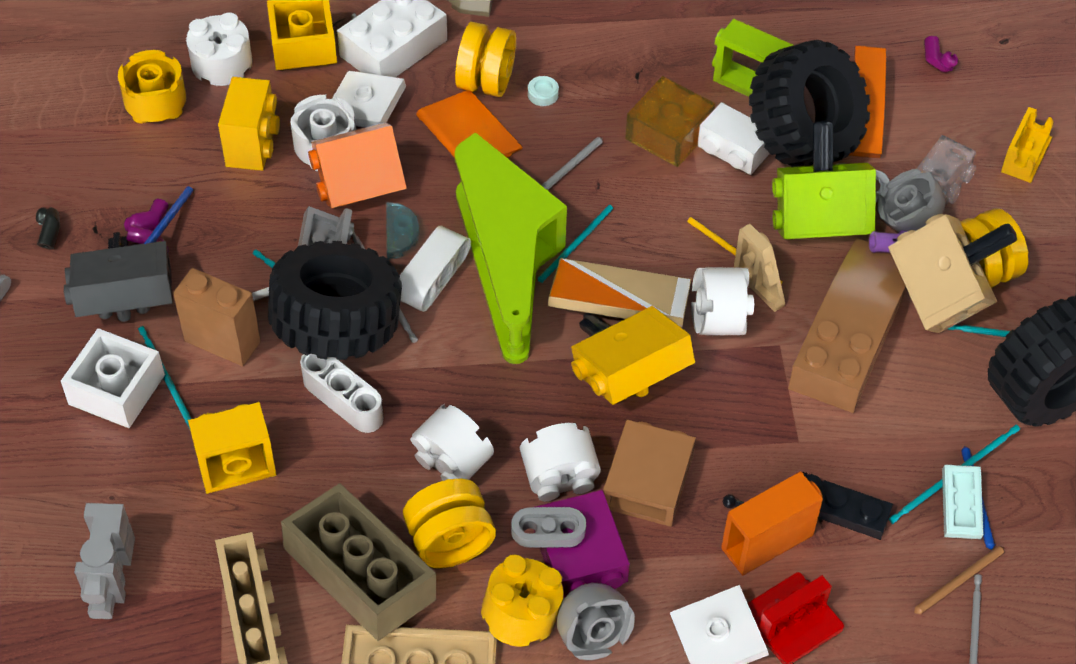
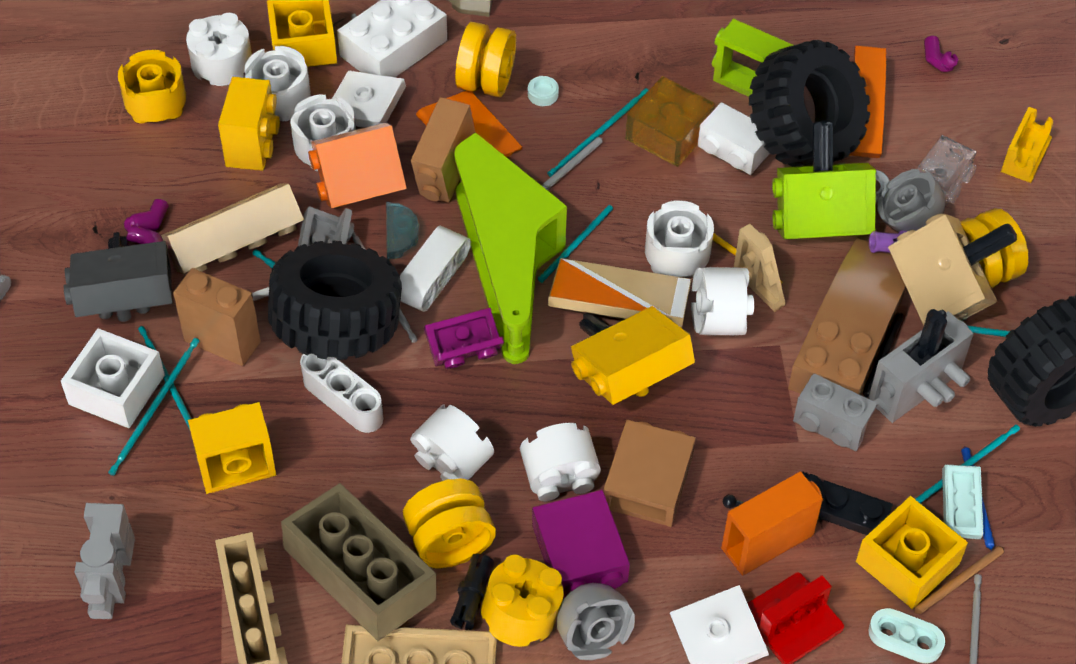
(50, 224): pearl dark grey arm -> none
(153, 407): none -> teal piece
(169, 215): blue axle -> none
(232, 228): none -> tan brick
(287, 77): none -> white brick
(435, 153): none -> medium nougat brick
(463, 338): none -> magenta bracket
(472, 591): none -> black pin
(548, 526): light grey plate -> none
(598, 132): none -> teal piece
(678, 239): none -> white brick
(833, 412): none -> light grey bracket
(884, 350): none -> black axle
(906, 635): none -> light aqua plate
(911, 552): none -> yellow brick
(923, 367): none -> light grey piece

